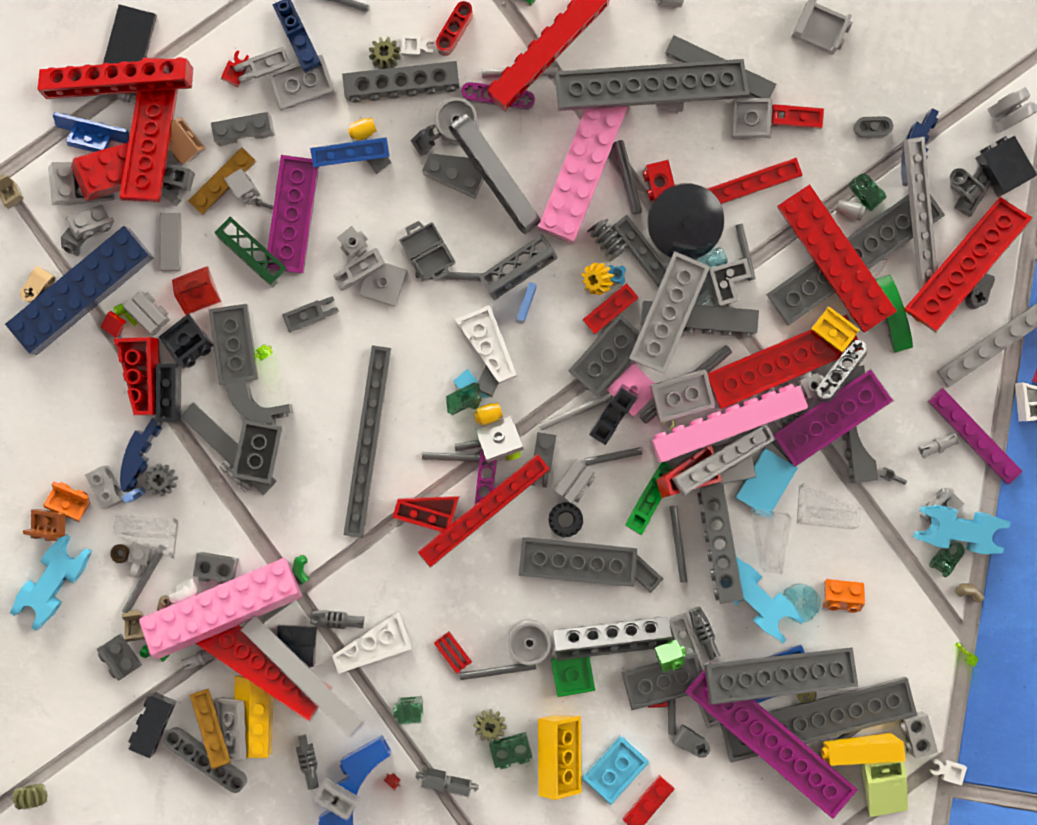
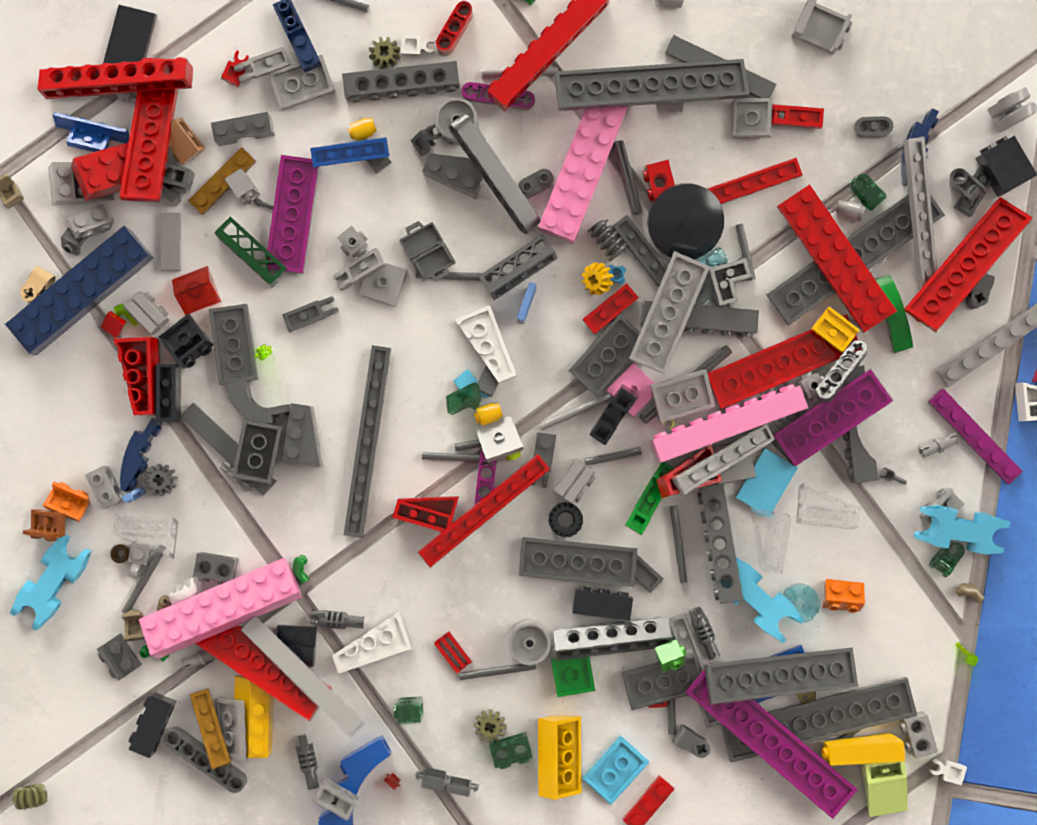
(301, 437): none -> dark grey wedge
(536, 183): none -> dark grey plate
(602, 603): none -> black brick

